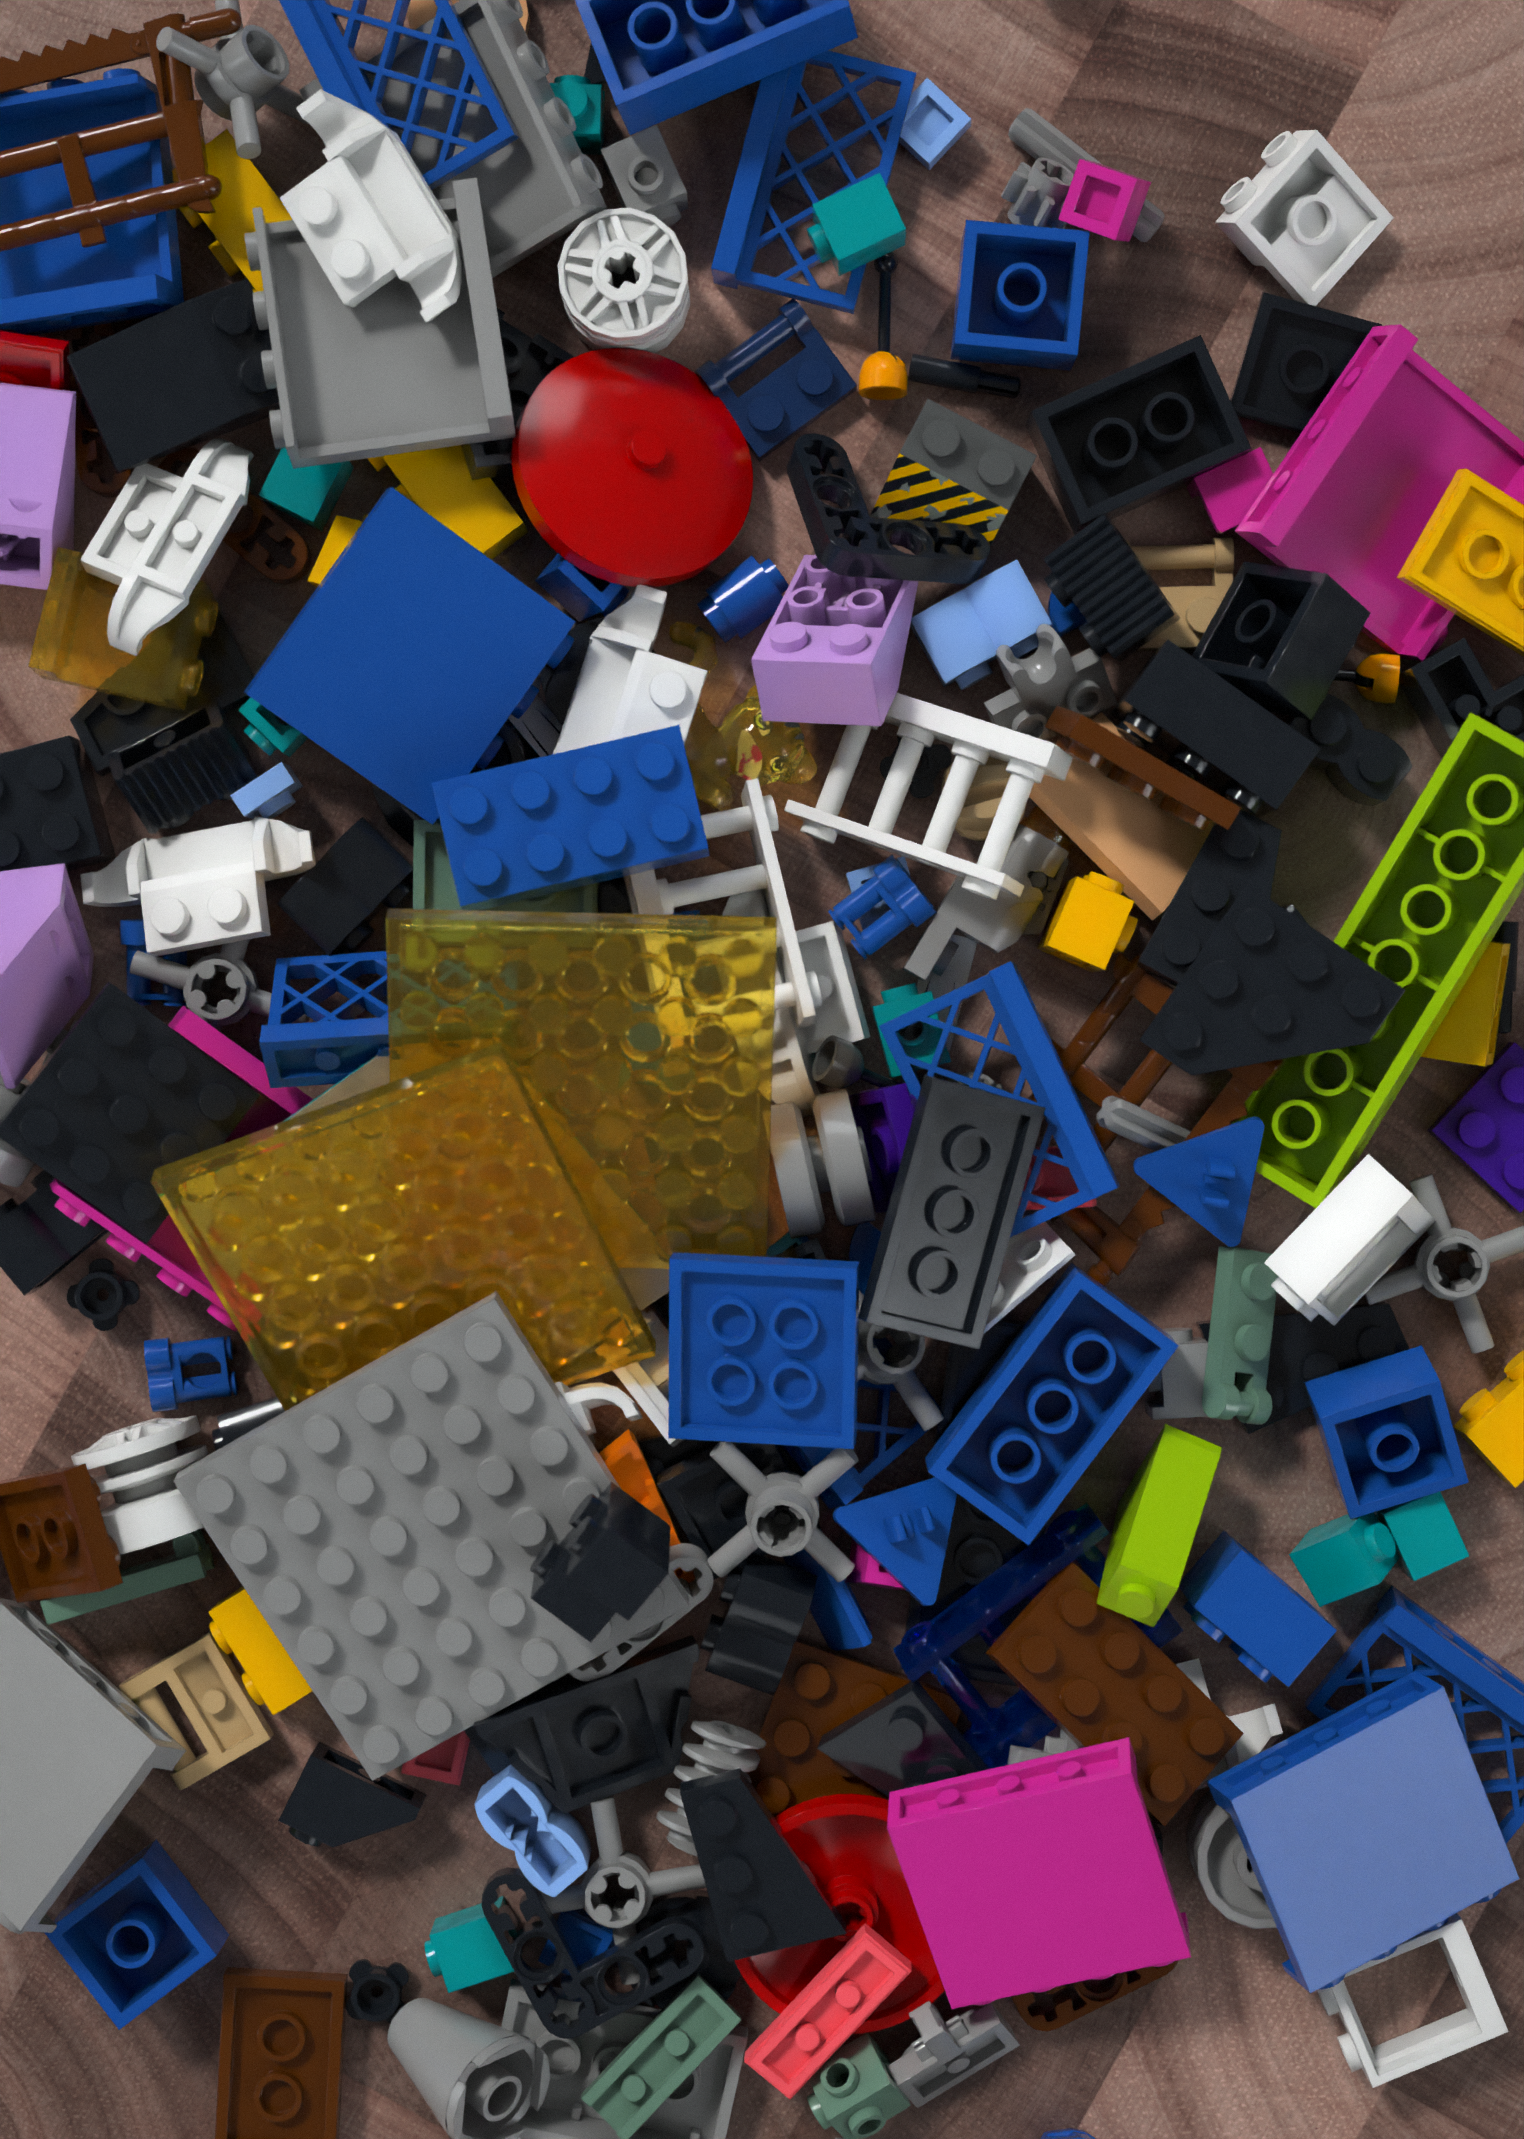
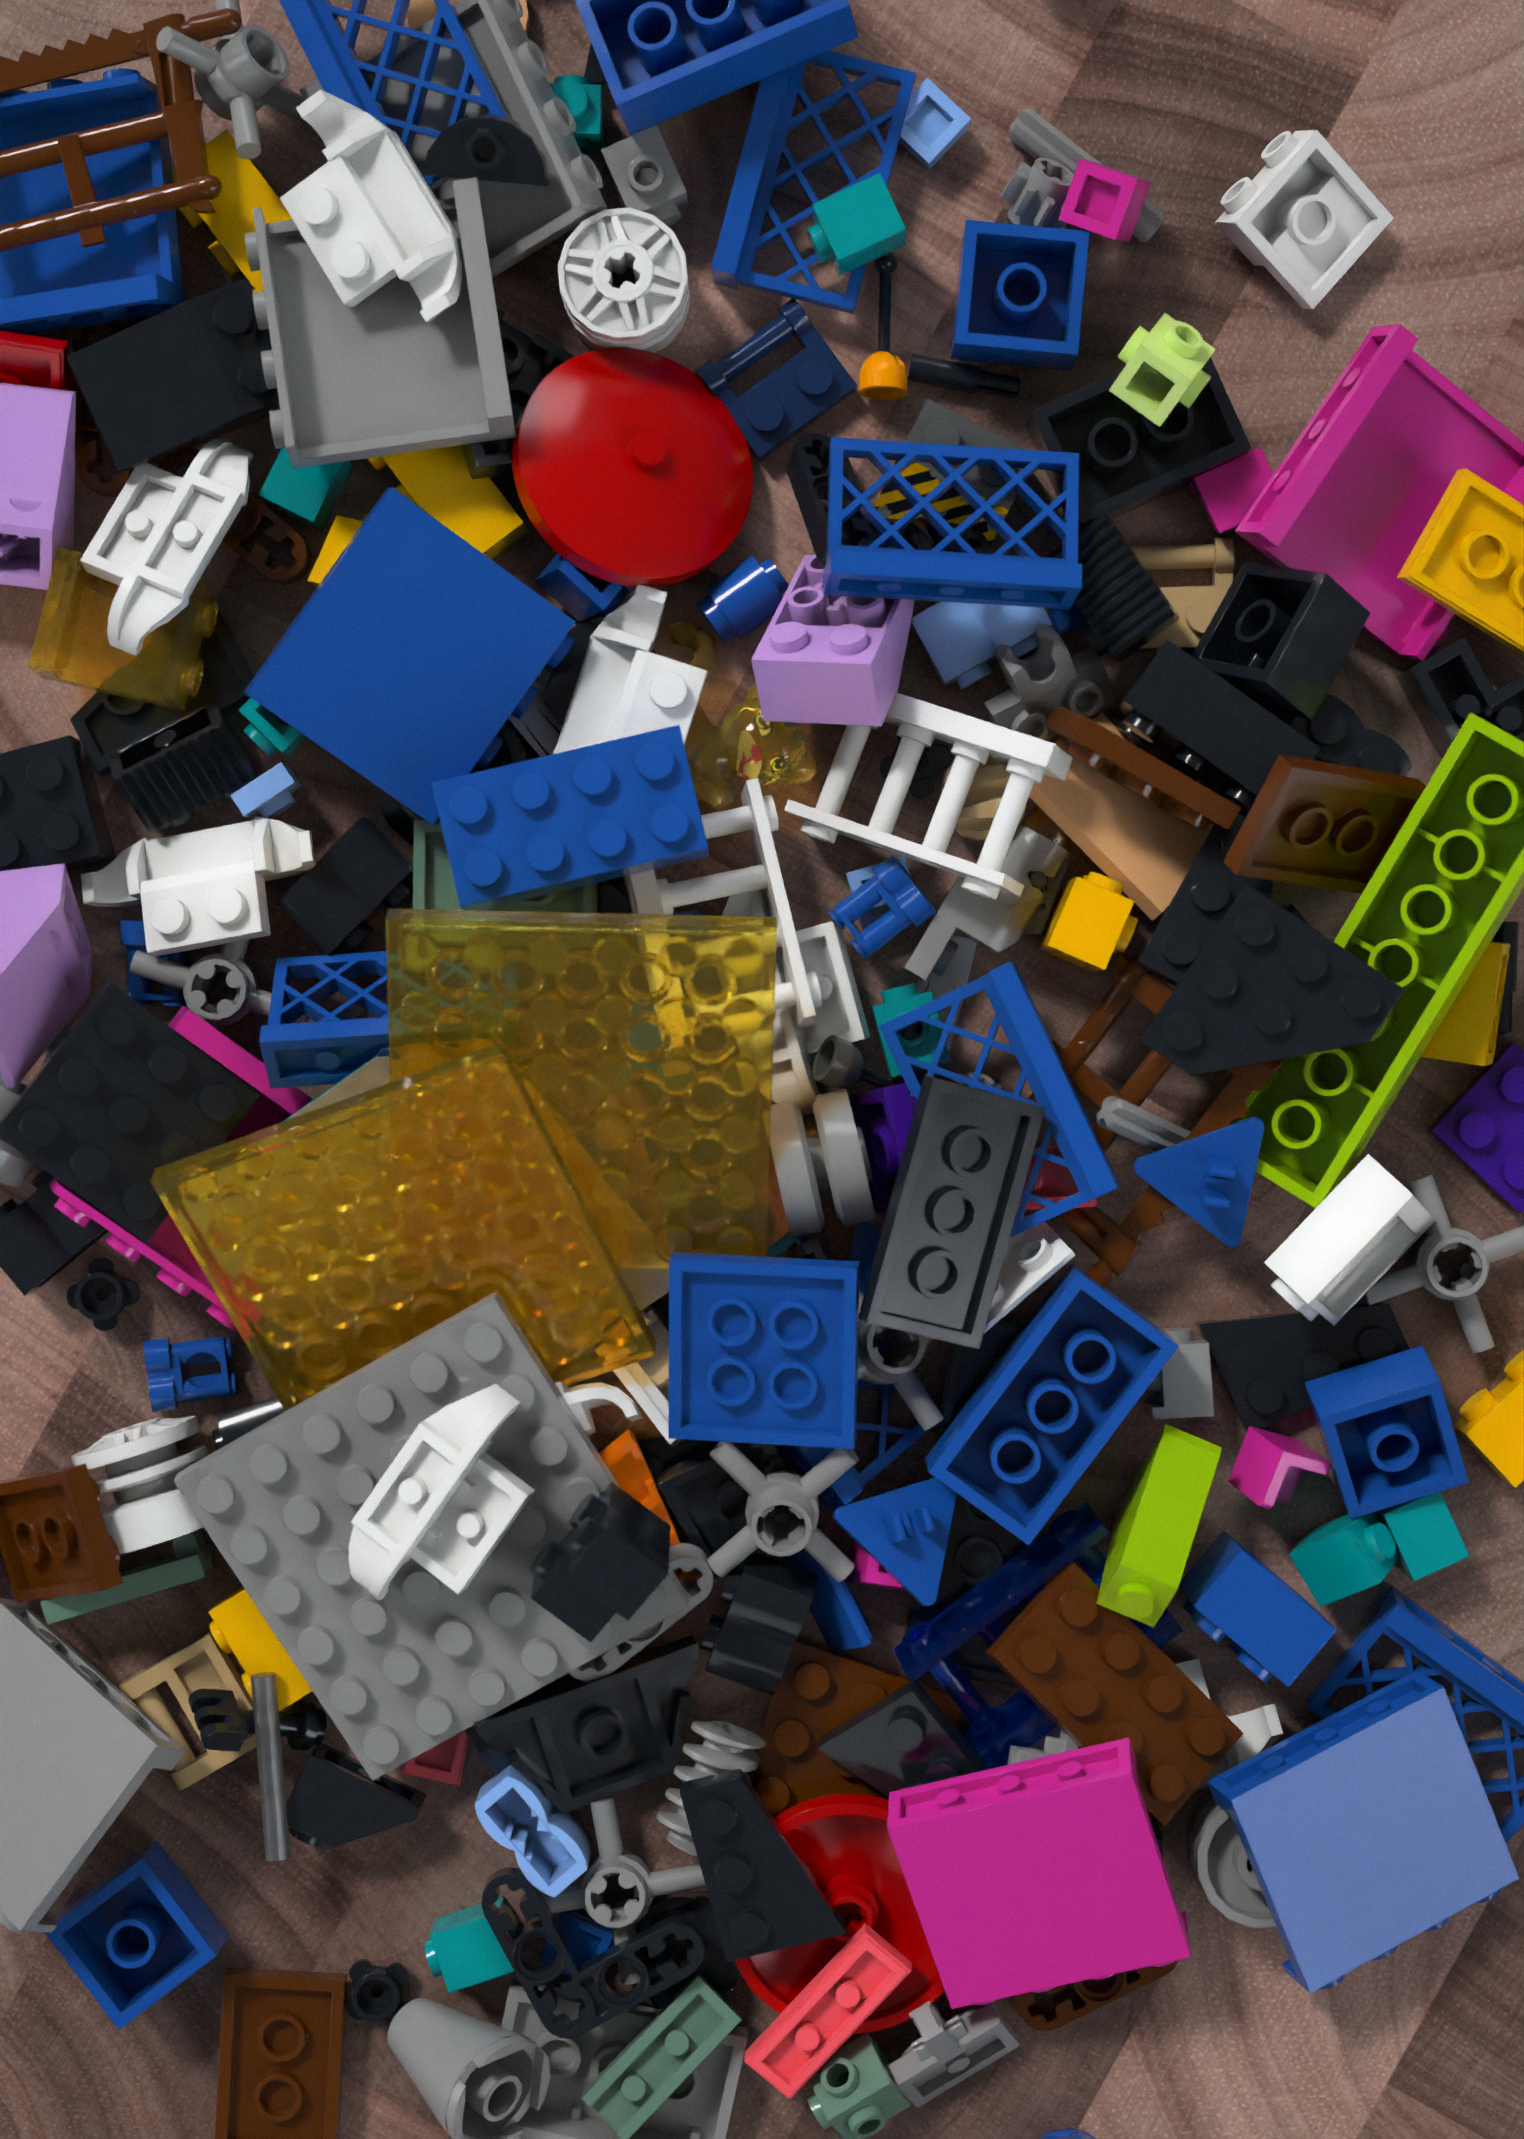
(226, 1726): none -> black hinge
(270, 1766): none -> flat silver bar
(440, 1499): none -> white plate
(487, 150): none -> black plate
(960, 574): none -> blue fence
(1162, 368): none -> yellowish green brick
(1240, 1337): sand green plate -> none
(1271, 1466): none -> dark pink panel
(1293, 360): black plate -> none
(1322, 824): none -> reddish brown plate
(1375, 677): light orange hinge -> none
(1435, 2040): white window -> none

